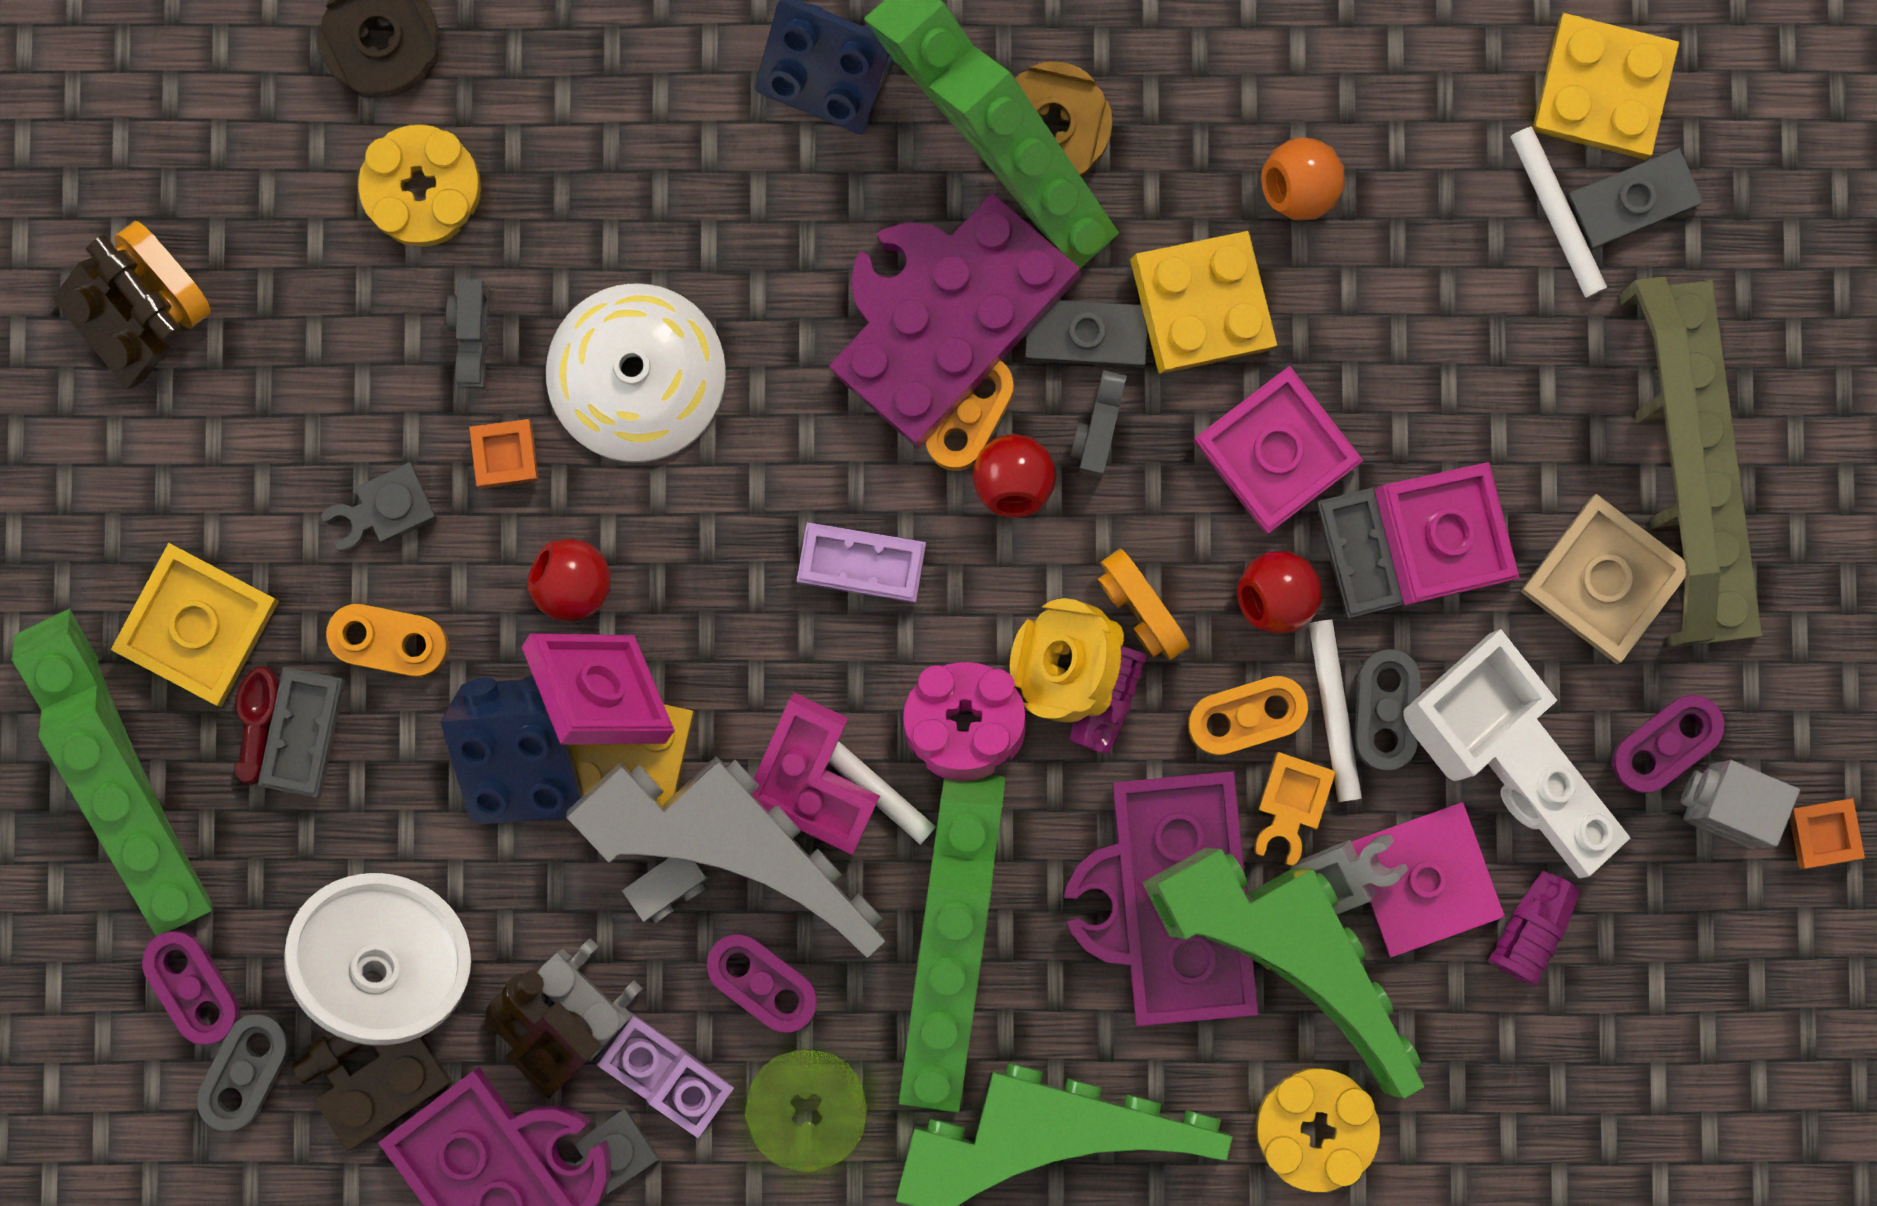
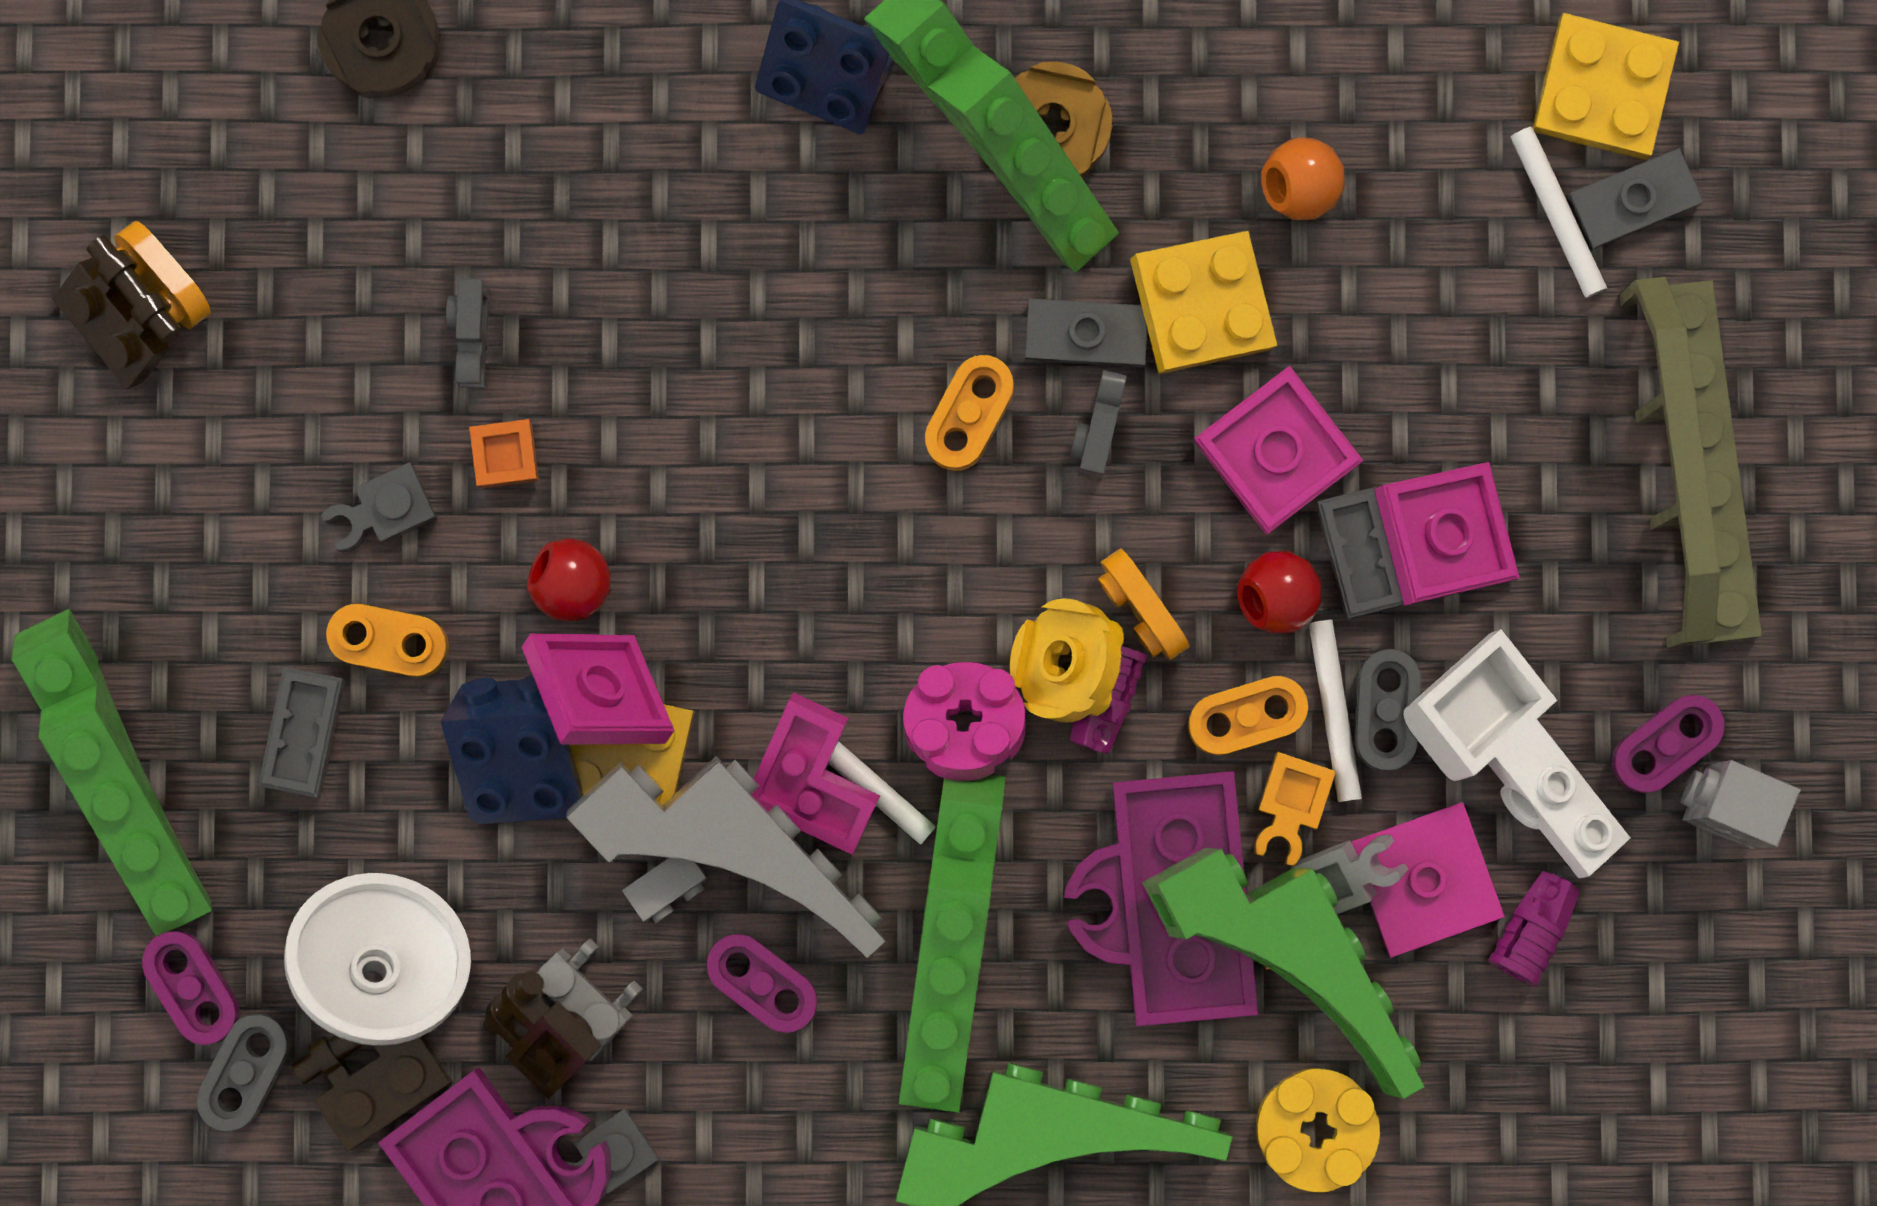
(194, 625): yellow plate -> none
(255, 709): dark red piece -> none
(391, 164): yellow plate -> none
(643, 414): white dish -> none
(664, 1075): lavender slope -> none
(771, 1113): clear neon green plate -> none
(861, 562): lavender plate -> none
(947, 313): magenta plate -> none
(1014, 475): red piece -> none
(1606, 579): tan plate -> none
(1826, 833): orange plate -> none

